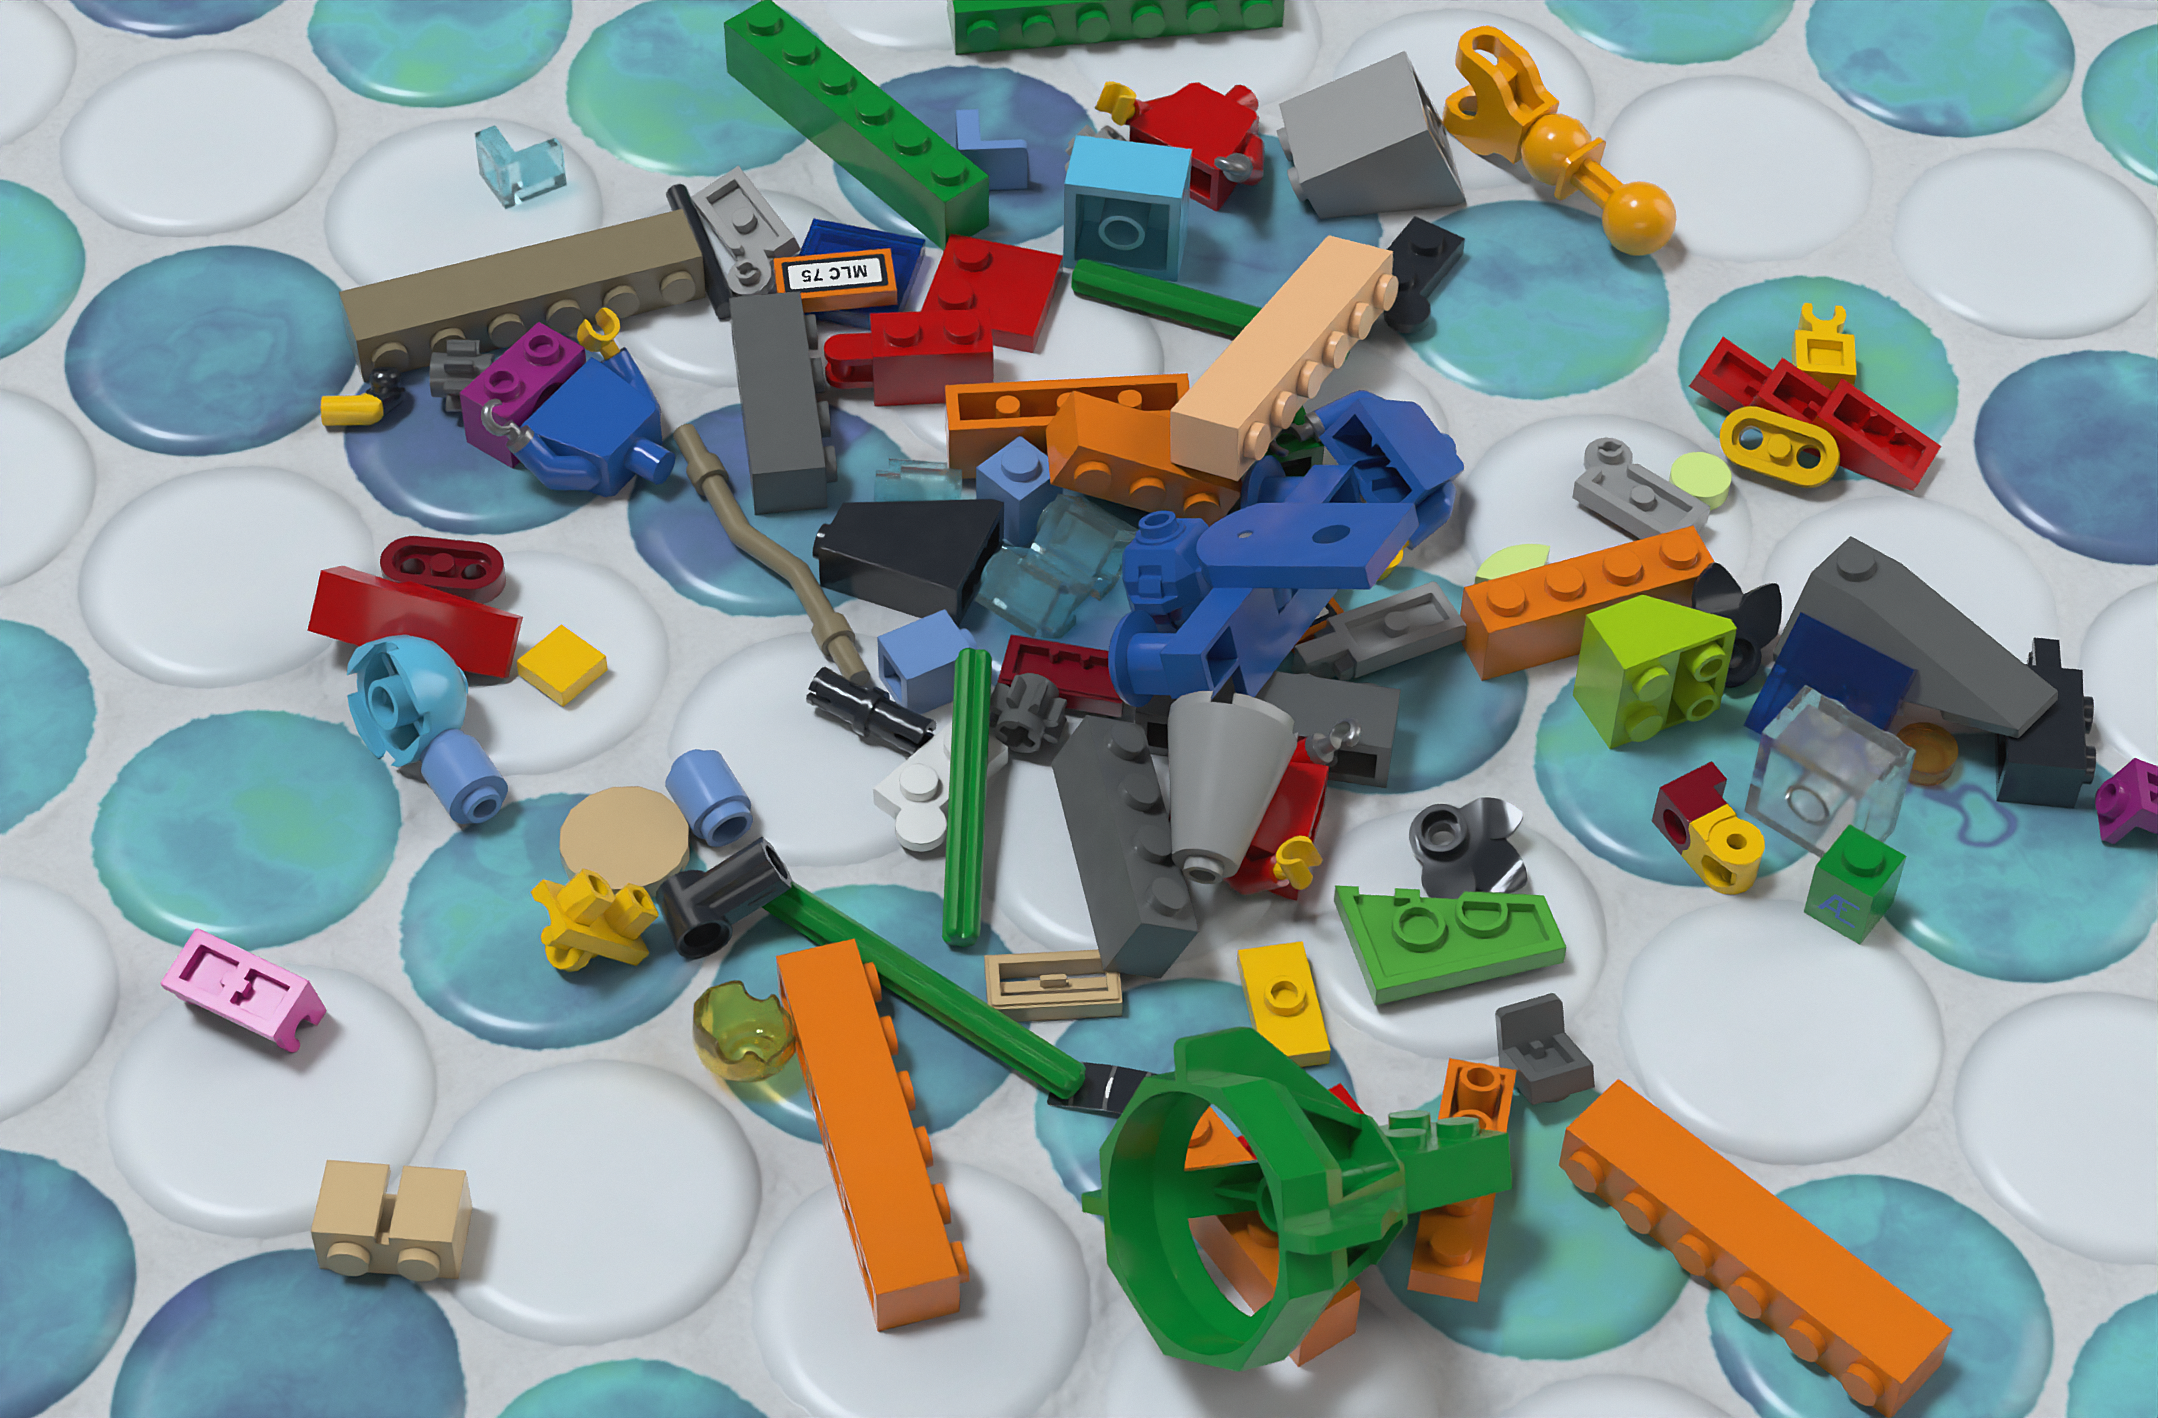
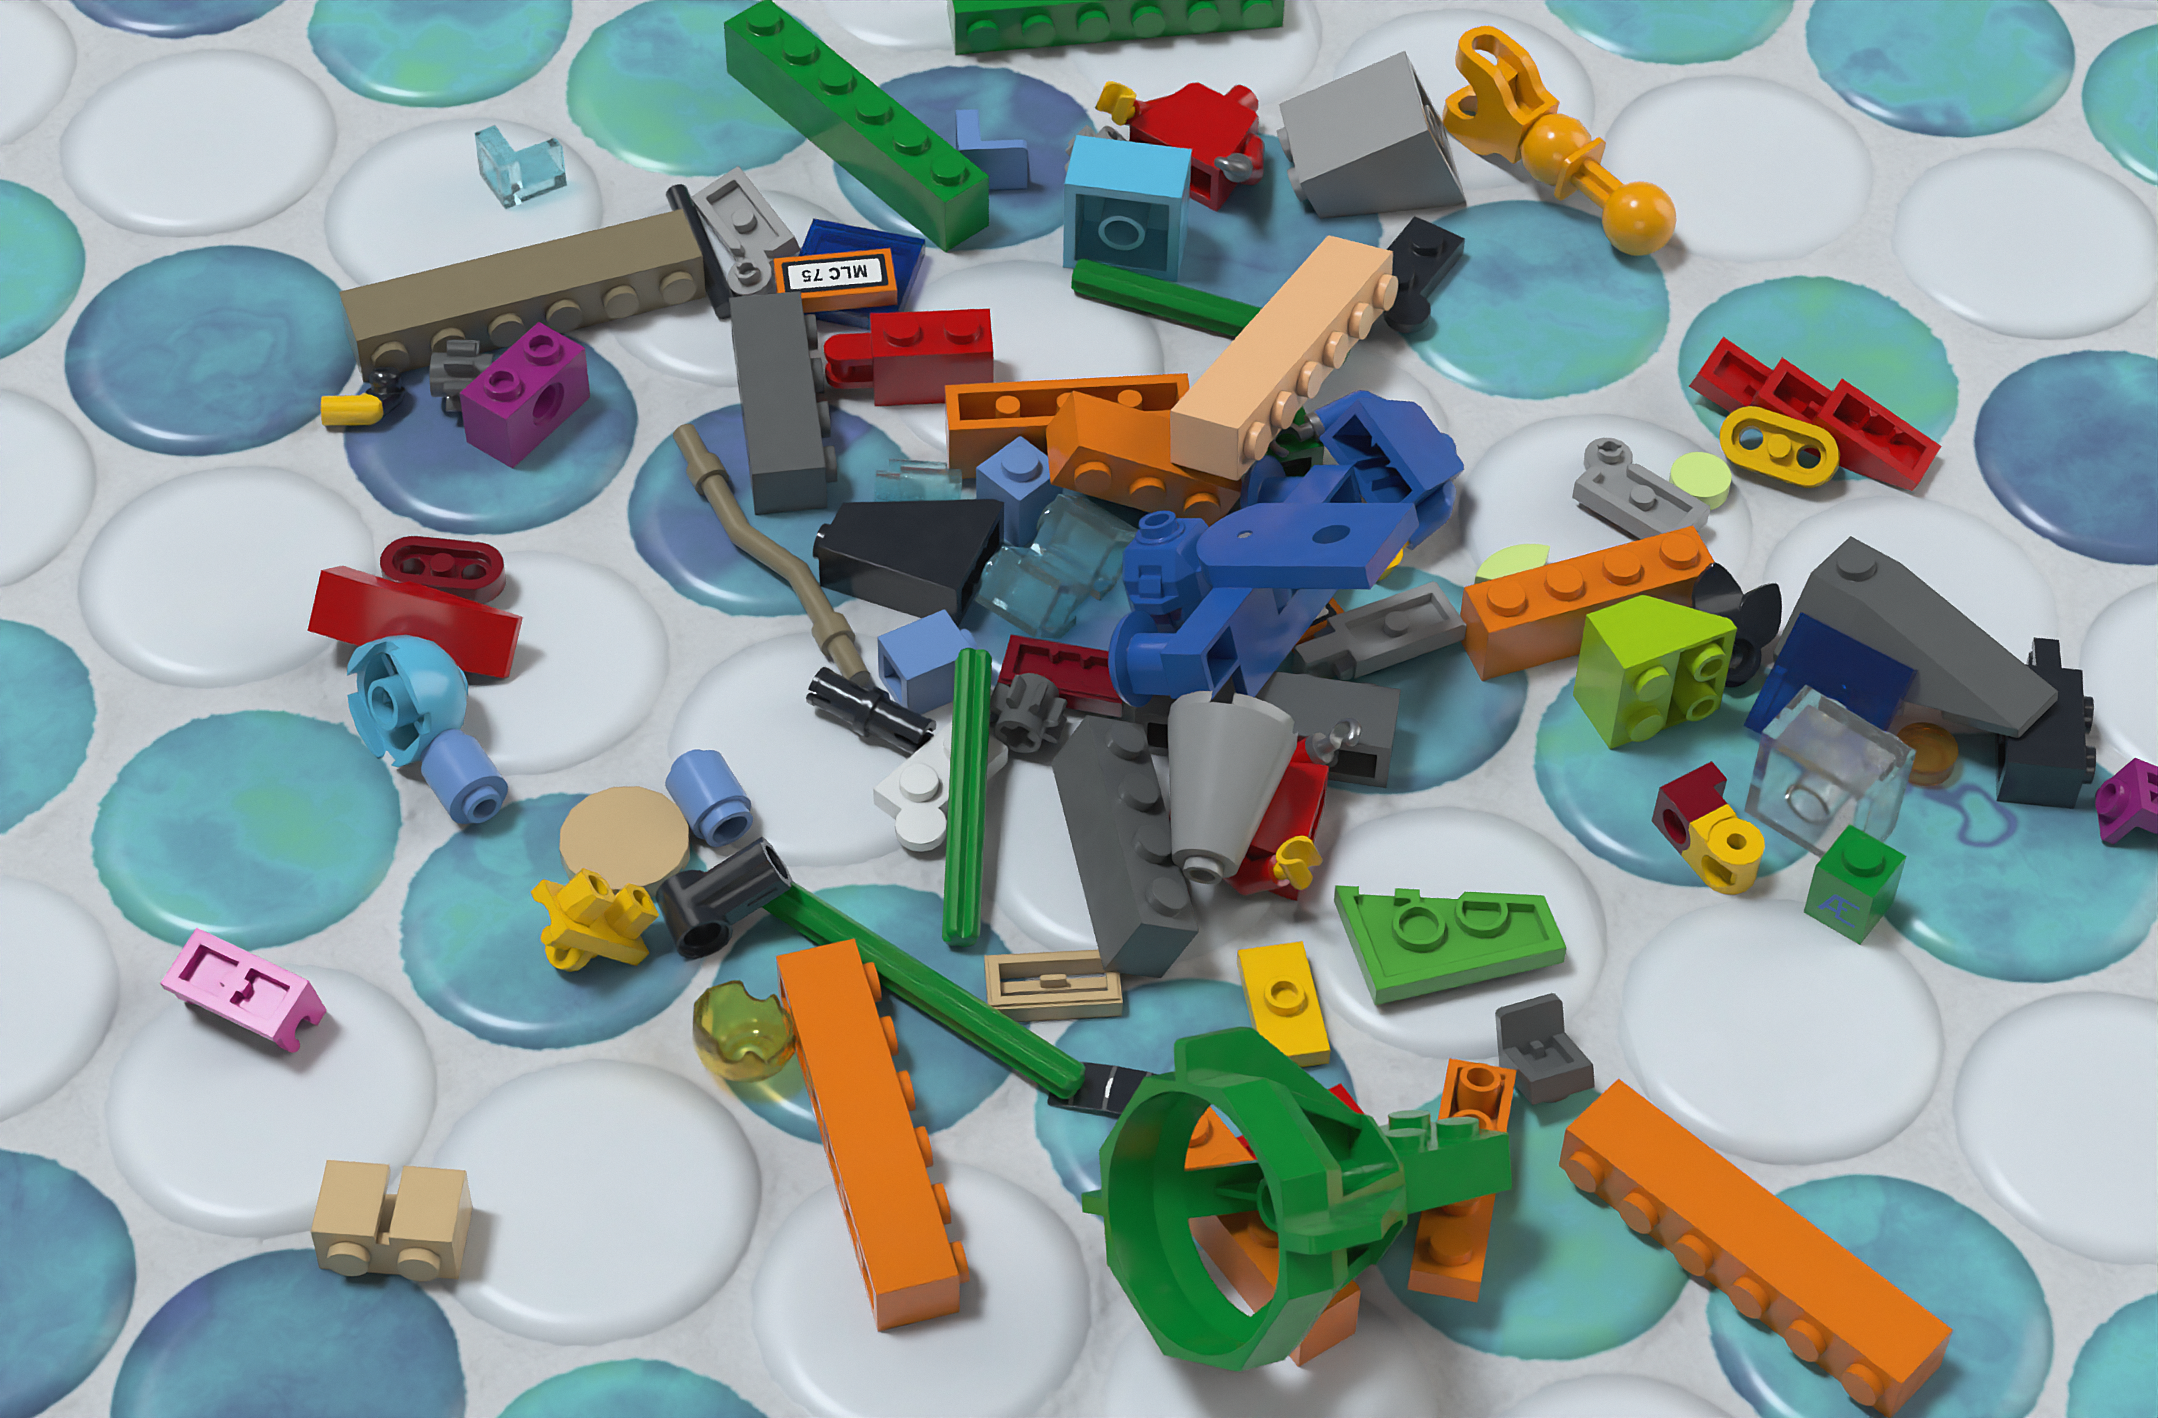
(562, 665): yellow tile -> none
(595, 426): blue torso -> none
(997, 276): red plate -> none
(1477, 856): black plate -> none
(1823, 349): yellow plate -> none

